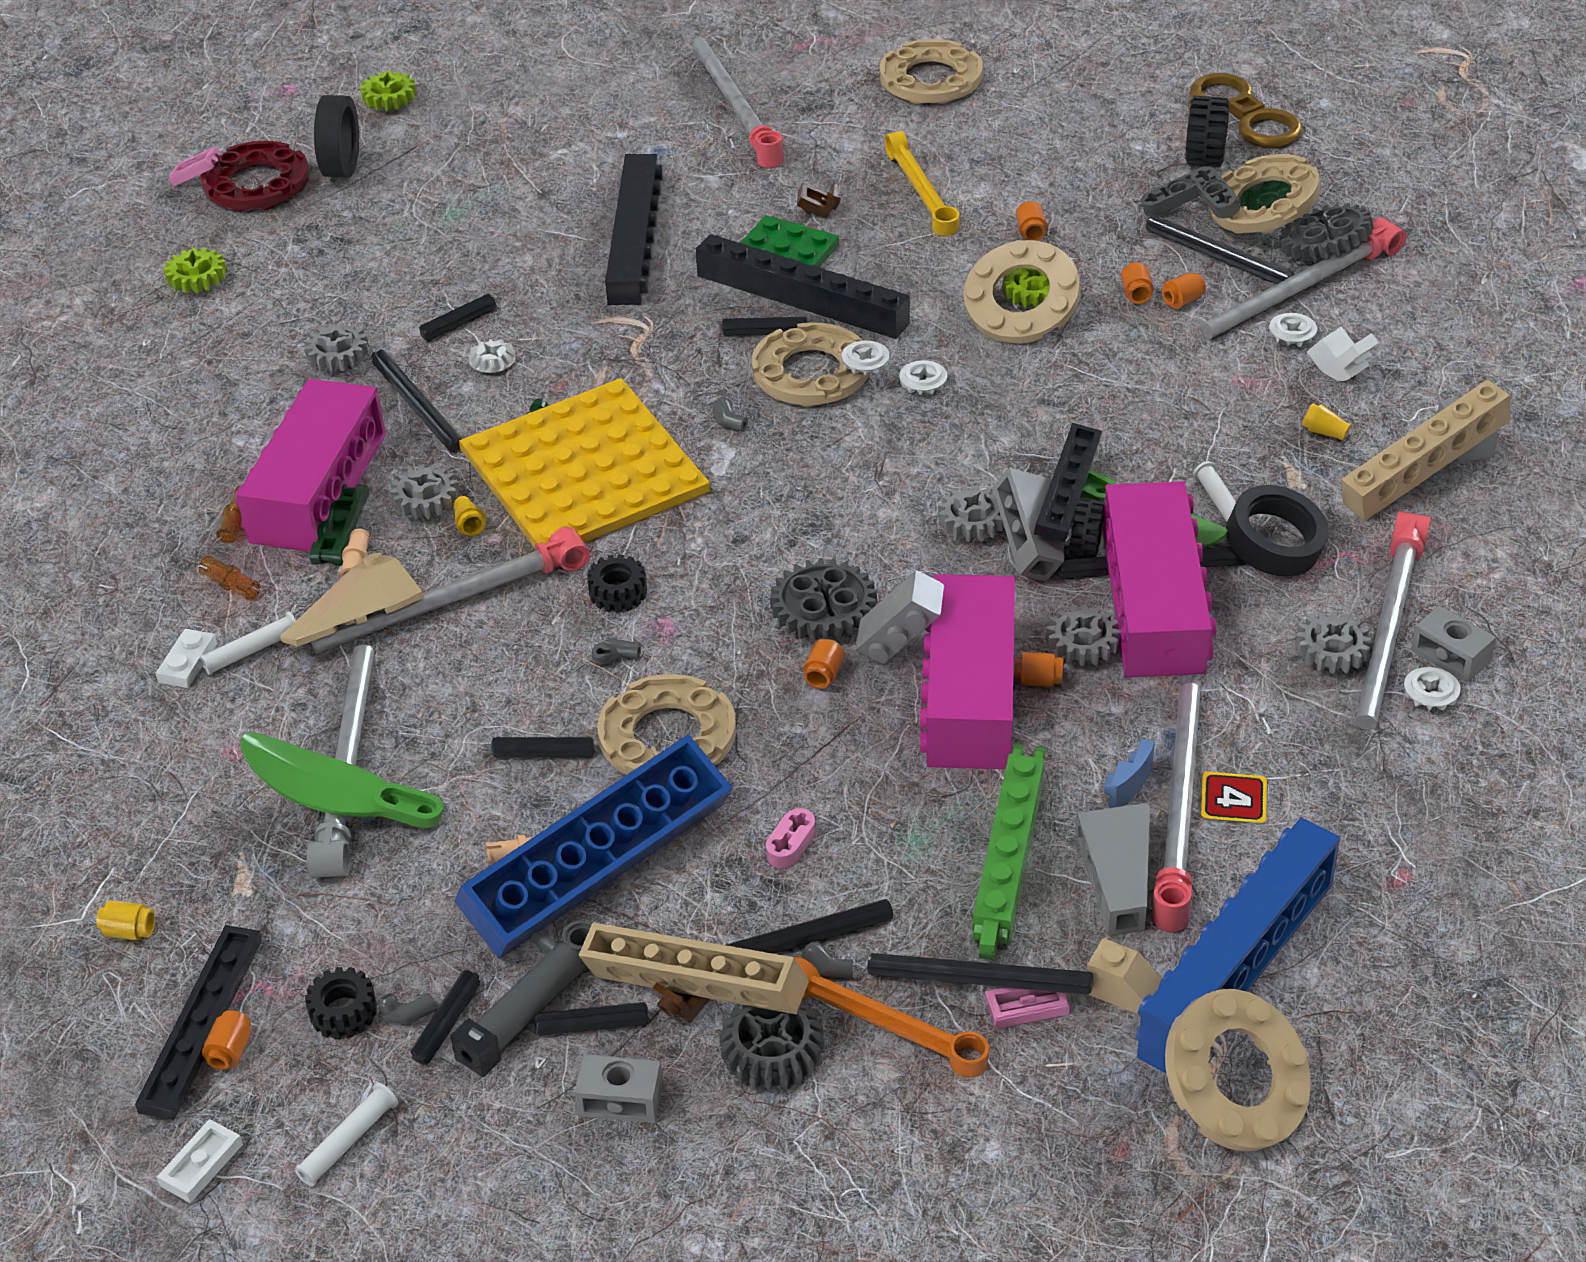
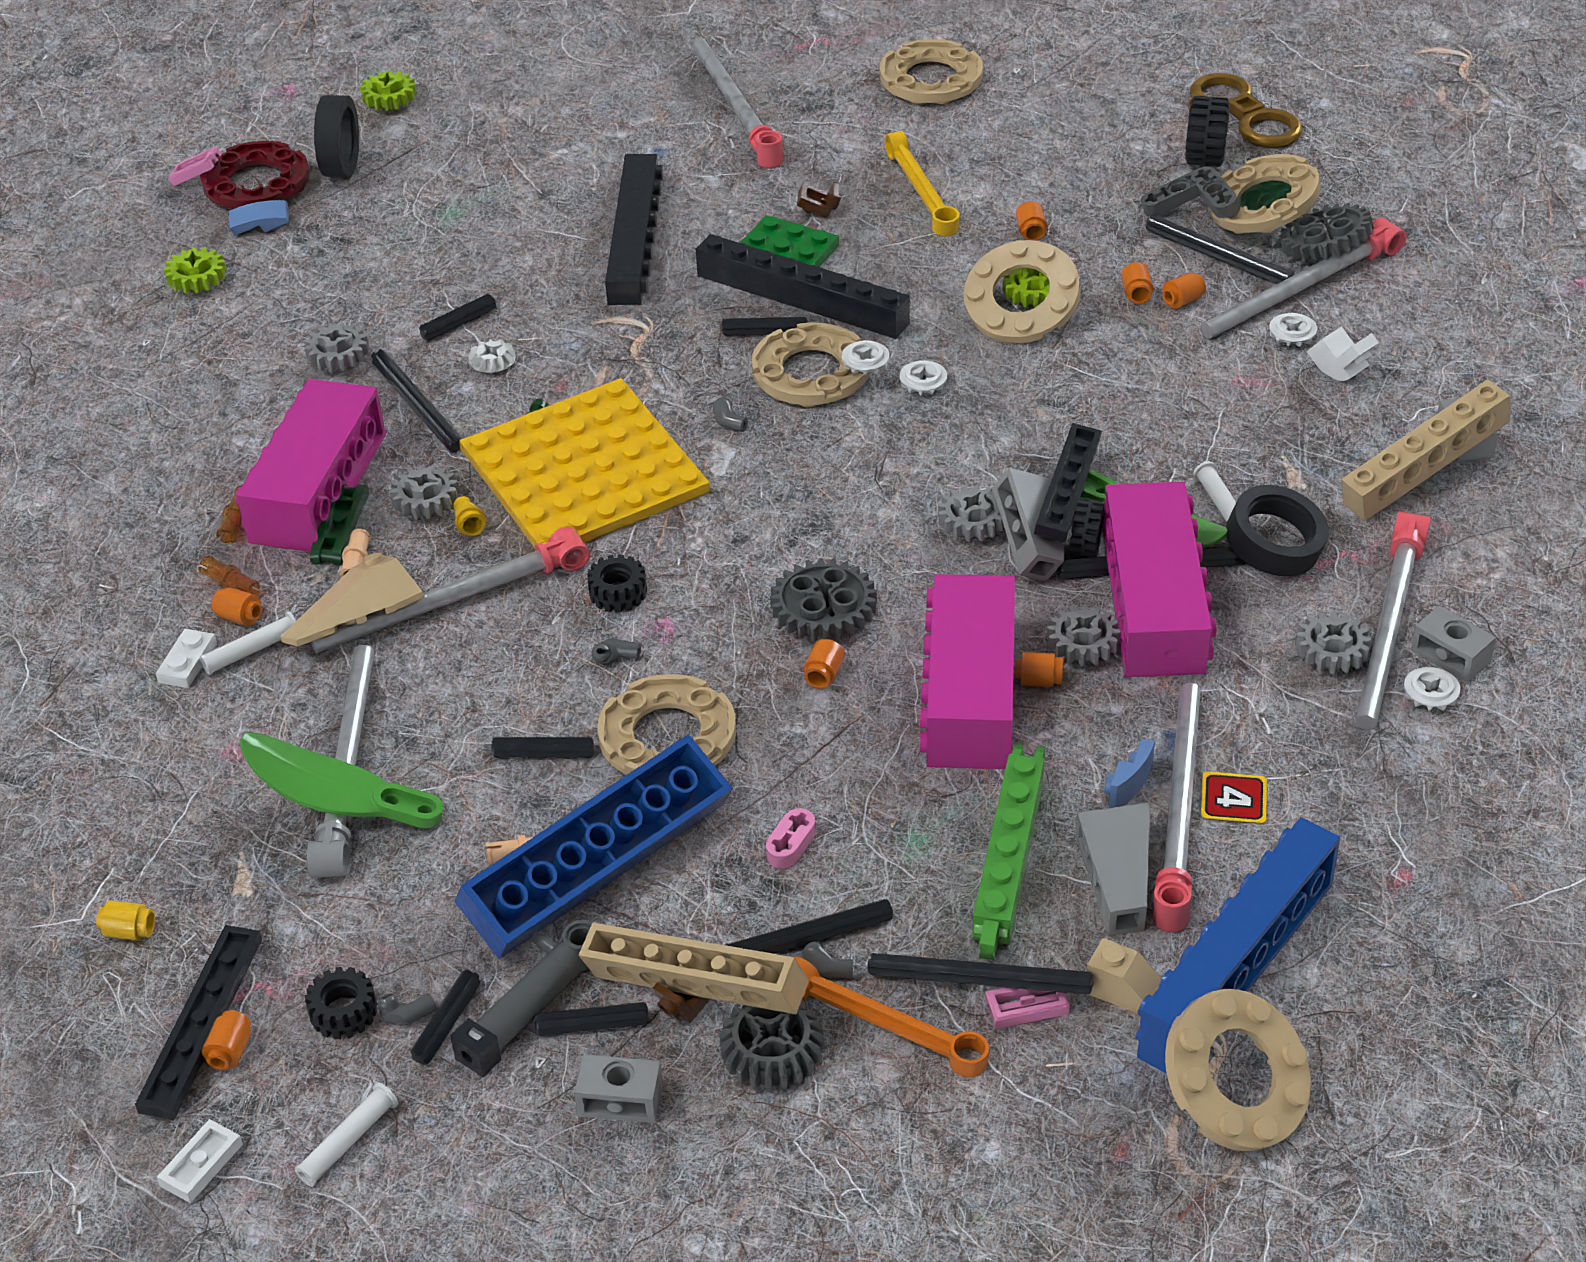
(237, 606): none -> orange brick
(265, 214): none -> medium blue slope
(900, 617): light grey brick -> none
(1325, 422): yellow cone -> none

